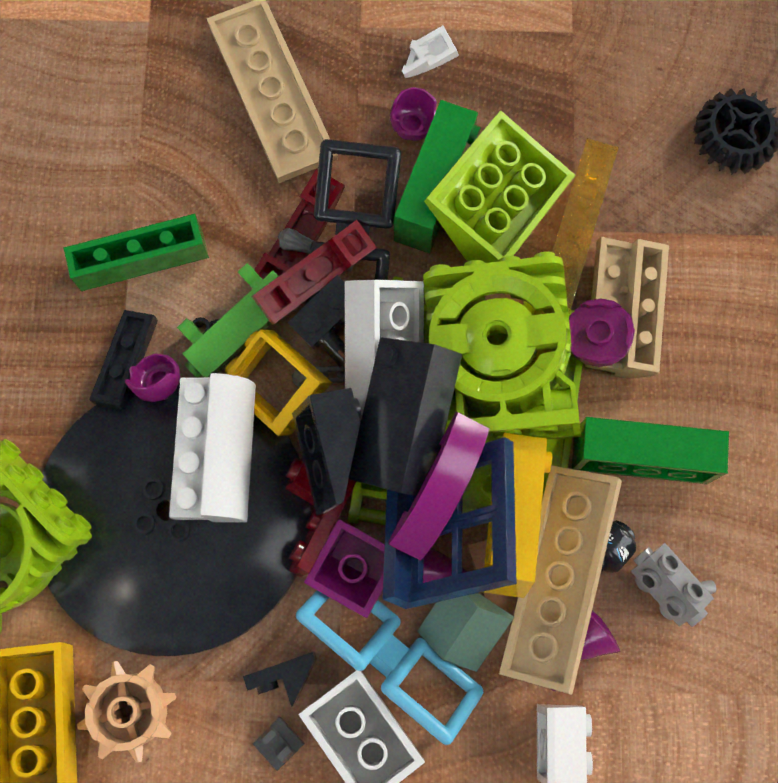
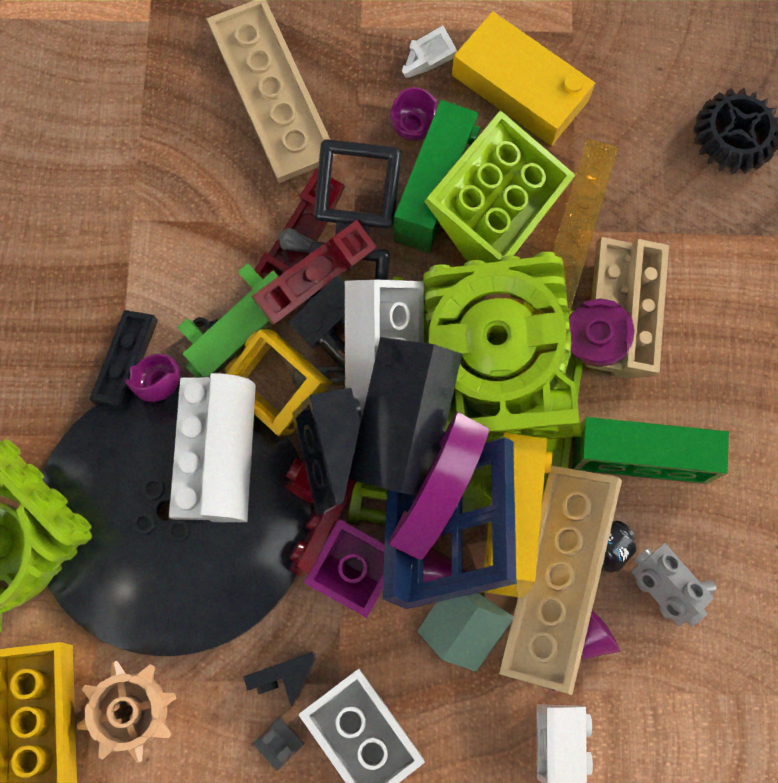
(136, 252): green brick -> none
(395, 662): medium azure bar -> none
(522, 78): none -> yellow brick

